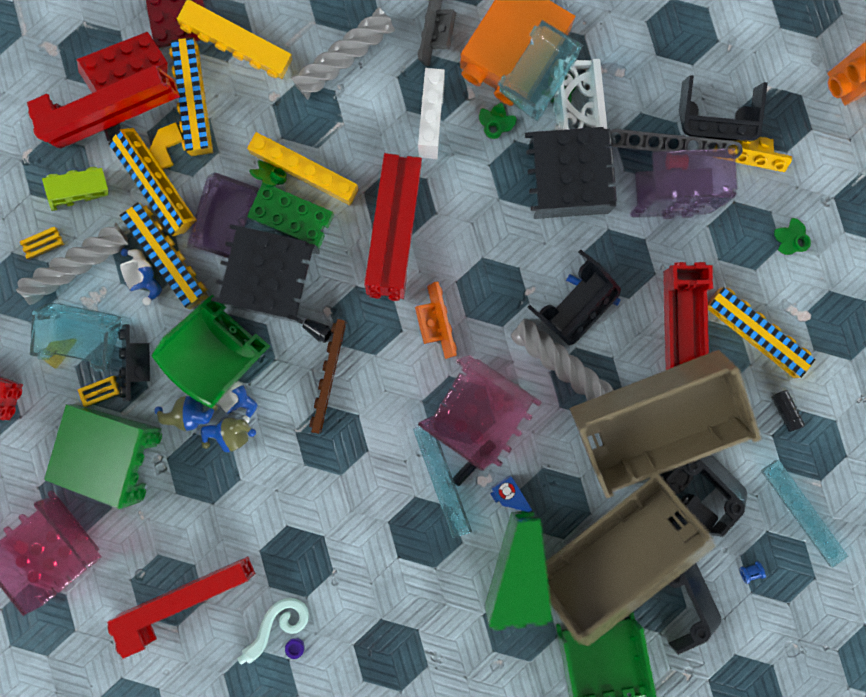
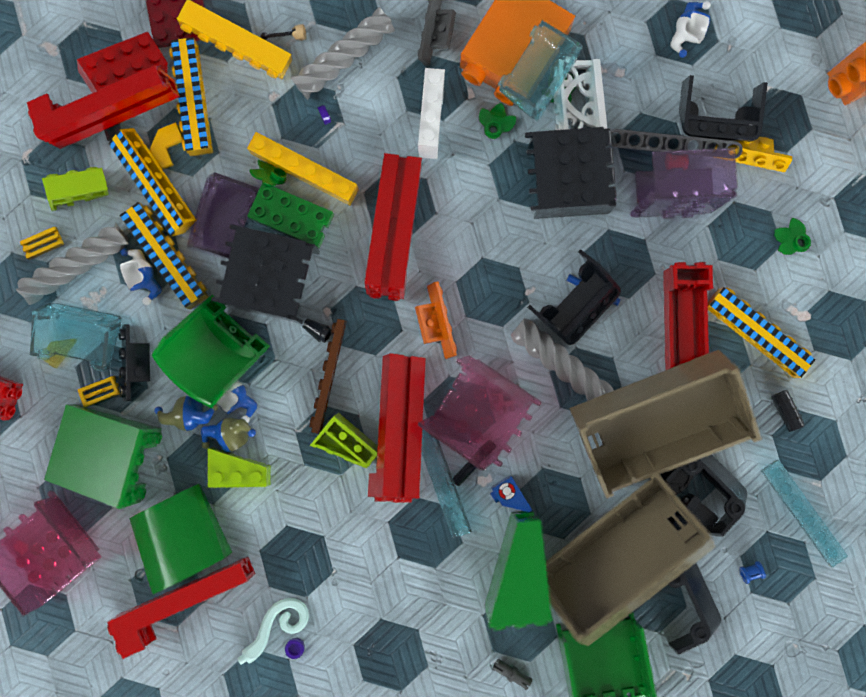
(178, 538): none -> green windscreen
(235, 471): none -> lime wedge
(297, 32): none -> hinge
(324, 114): none -> dark purple tile
(346, 441): none -> lime wedge
(398, 433): none -> red brick
(512, 674): none -> dark grey pin
(691, 26): none -> white piece

